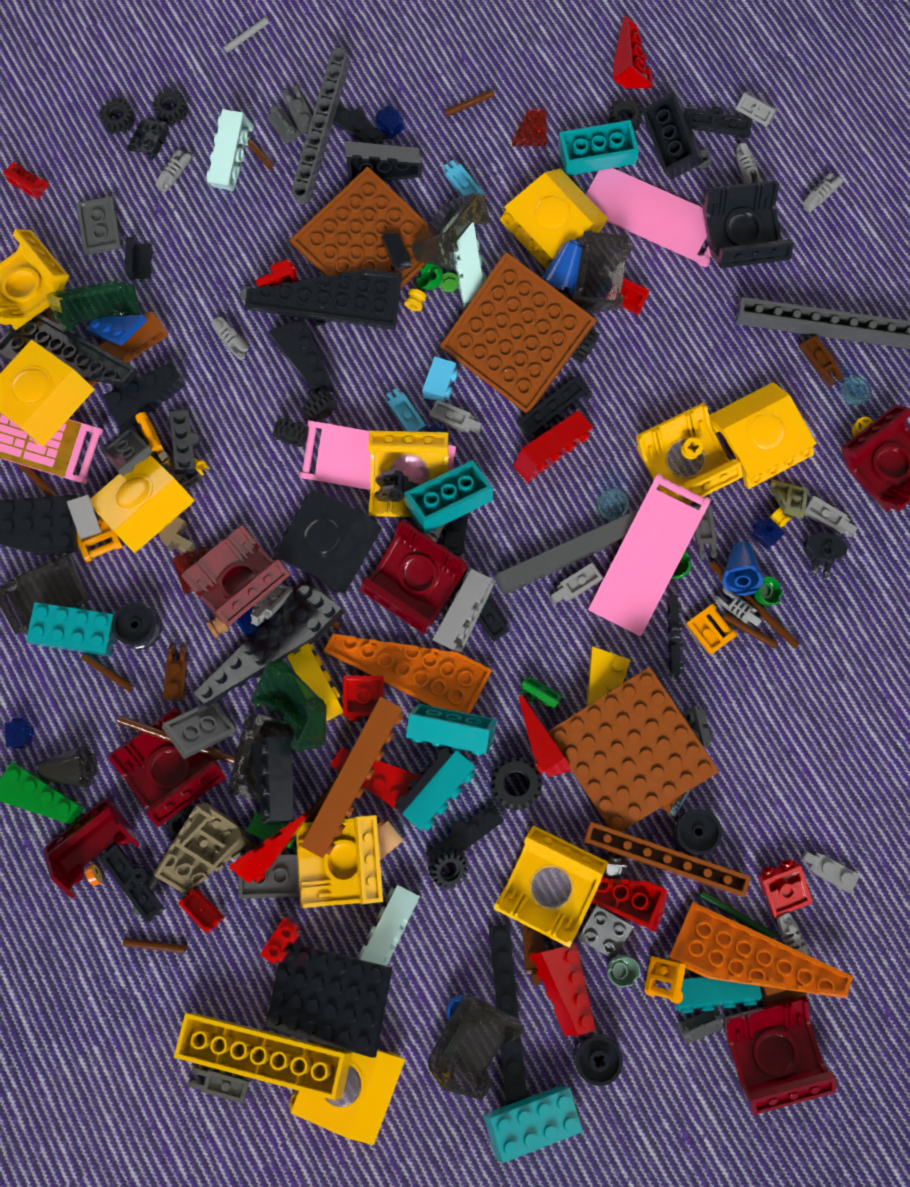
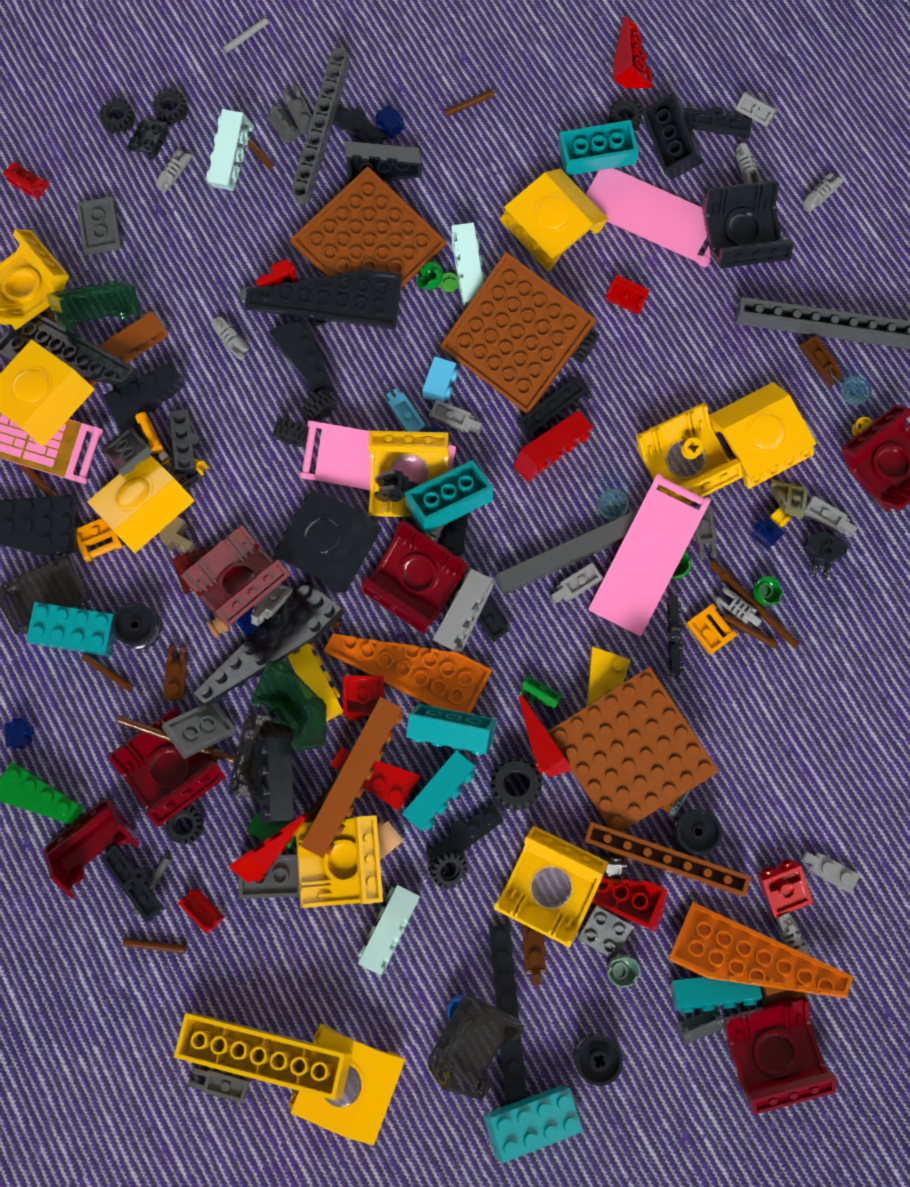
(71, 767): clear smoke cone -> none
(84, 517): light grey hinge -> none
(93, 875): orange tile -> none
(115, 328): blue wing -> none
(137, 259): black panel -> none
(201, 848): dark tan wedge -> none
(284, 934): red plate -> none
(330, 999): black plate -> none
(396, 252): black slope -> none
(415, 300): yellow wheel -> none
(417, 786): black plate -> none
(440, 236): clear smoke windscreen -> none
(460, 179): medium azure hinge -> none
(532, 130): clear red wing -> none
(565, 267): blue cone -> none
(566, 988): red wedge -> none
(601, 272): clear smoke windscreen -> none
(668, 972): light orange plate -> none
(696, 717): dark grey hinge -> none
(707, 159): dark grey plate -> none
(736, 914): dark green piece -> none
(742, 570): blue cone -> none

